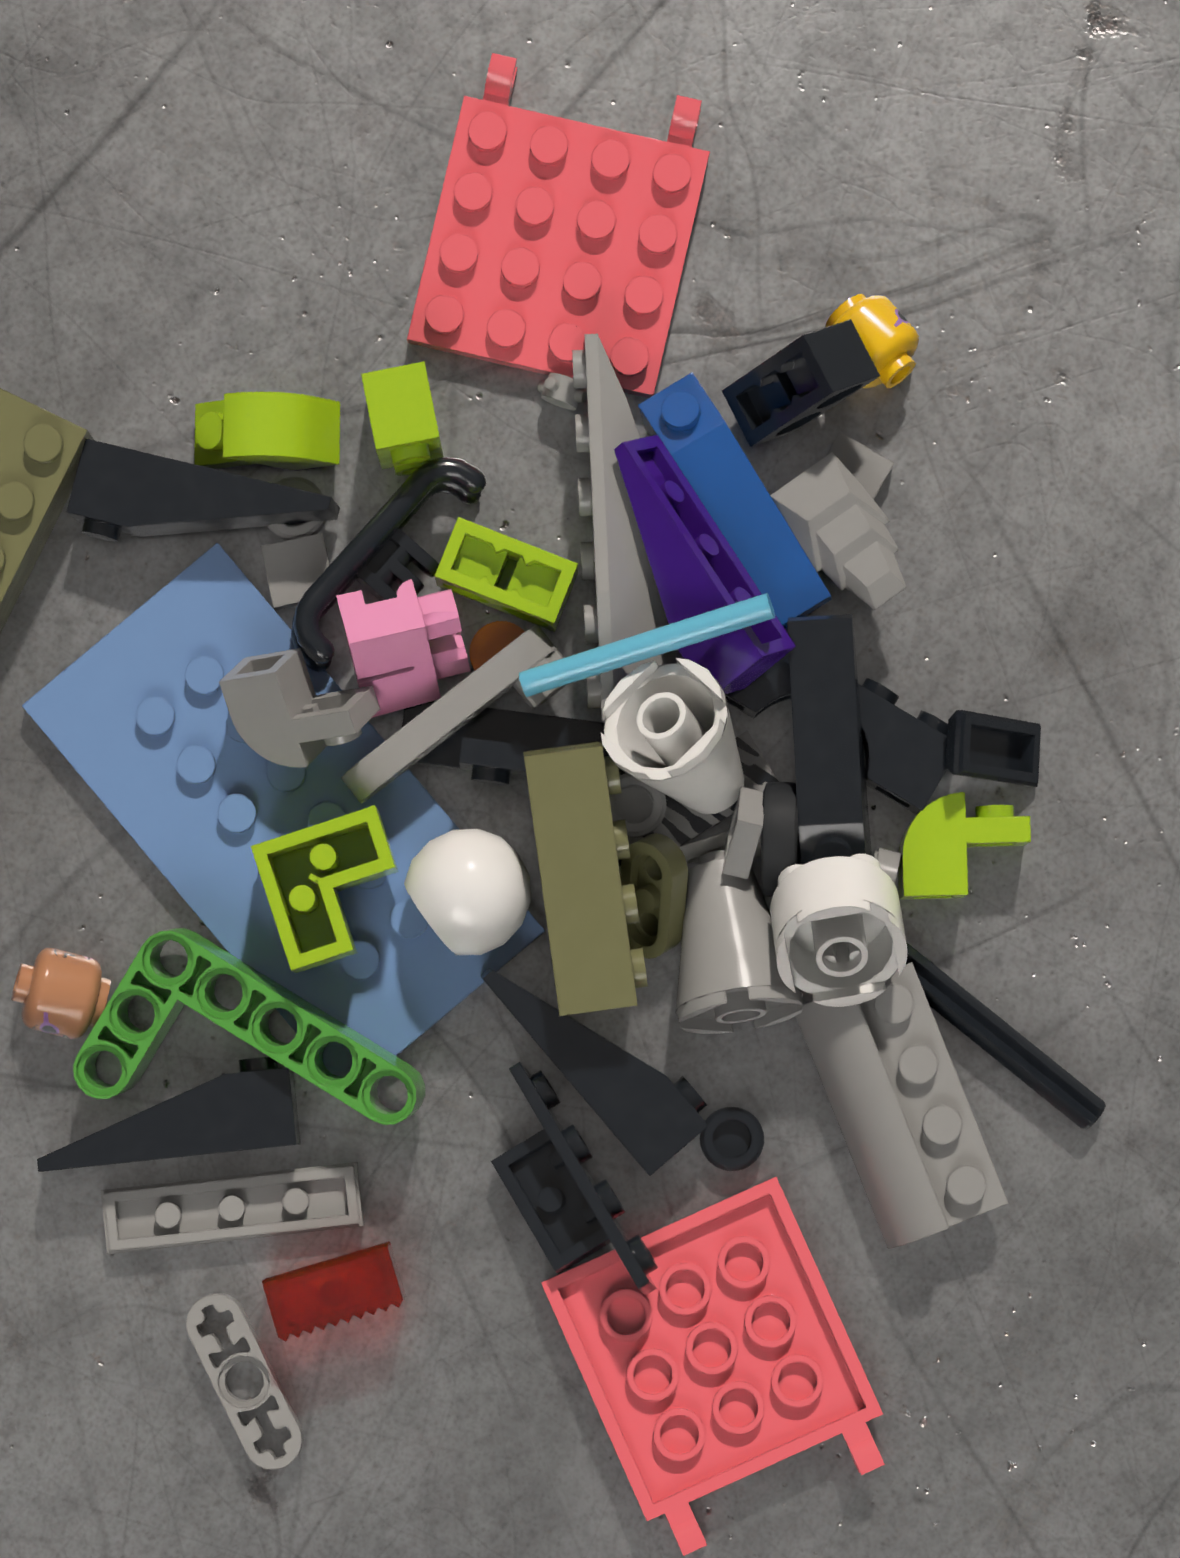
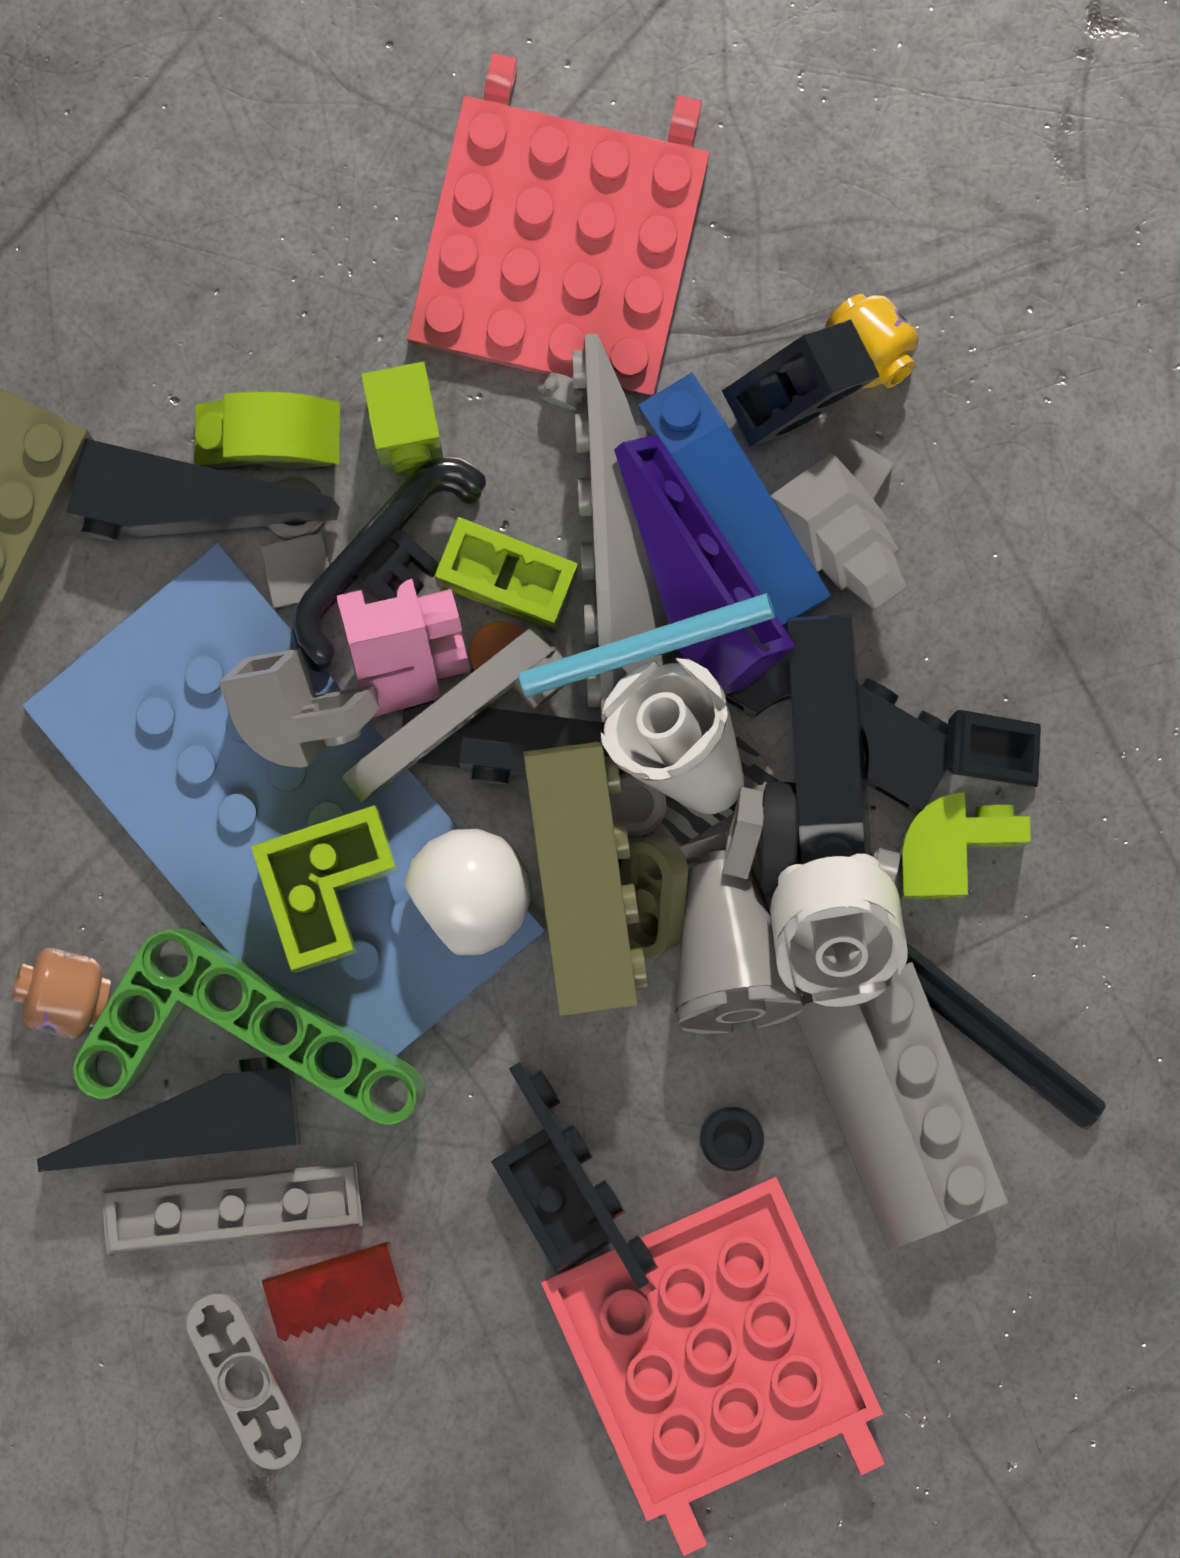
(627, 1094): black slope -> none

